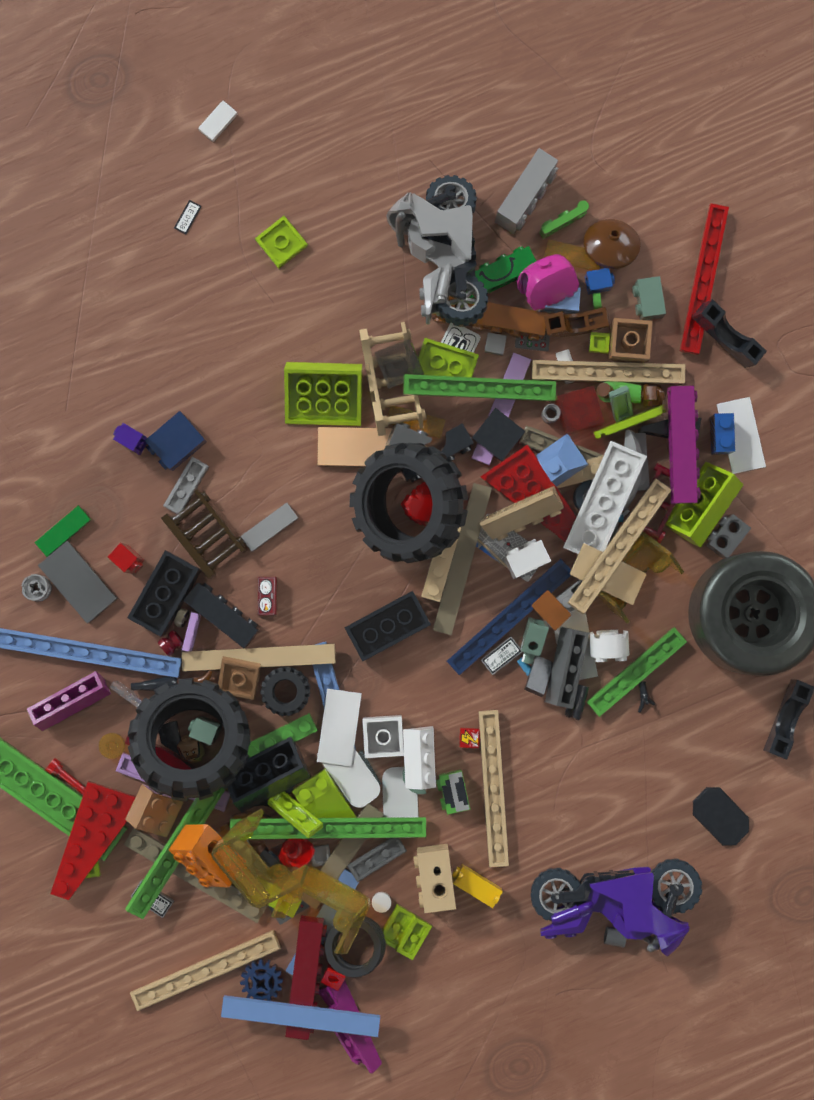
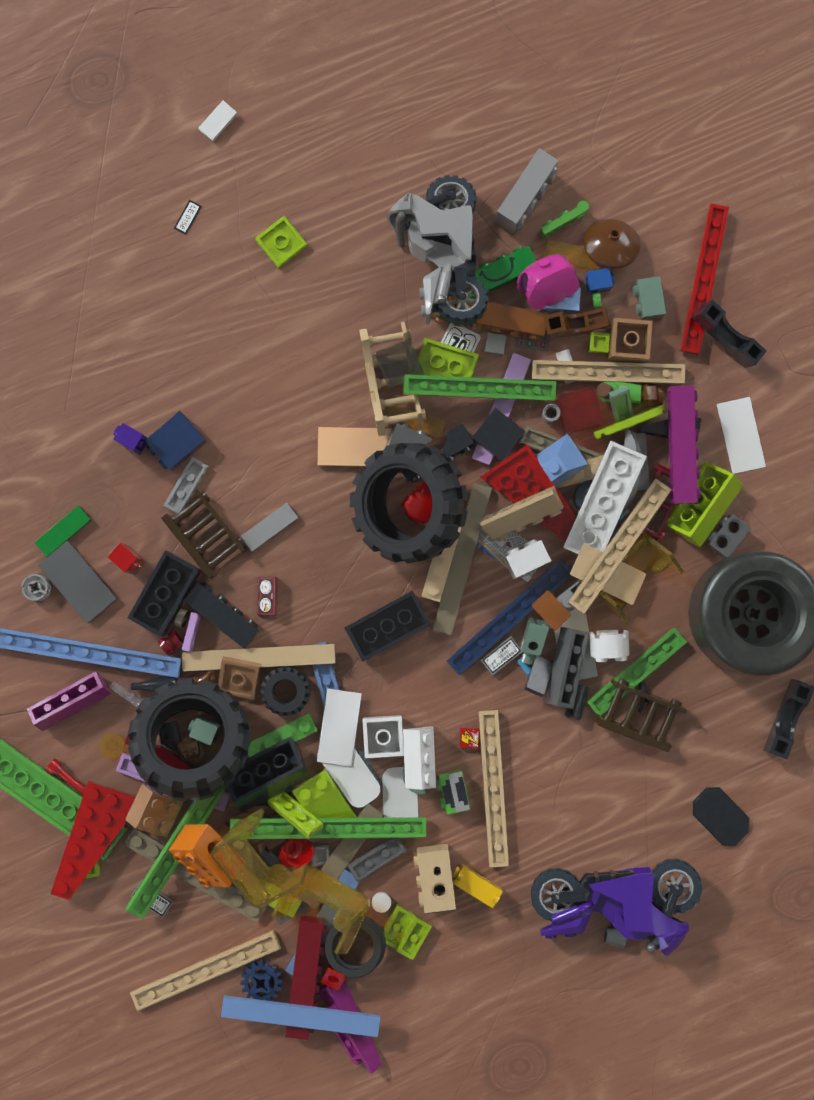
(323, 393): lime slope -> none
(625, 727): none -> dark brown fence
(722, 433): blue brick -> none

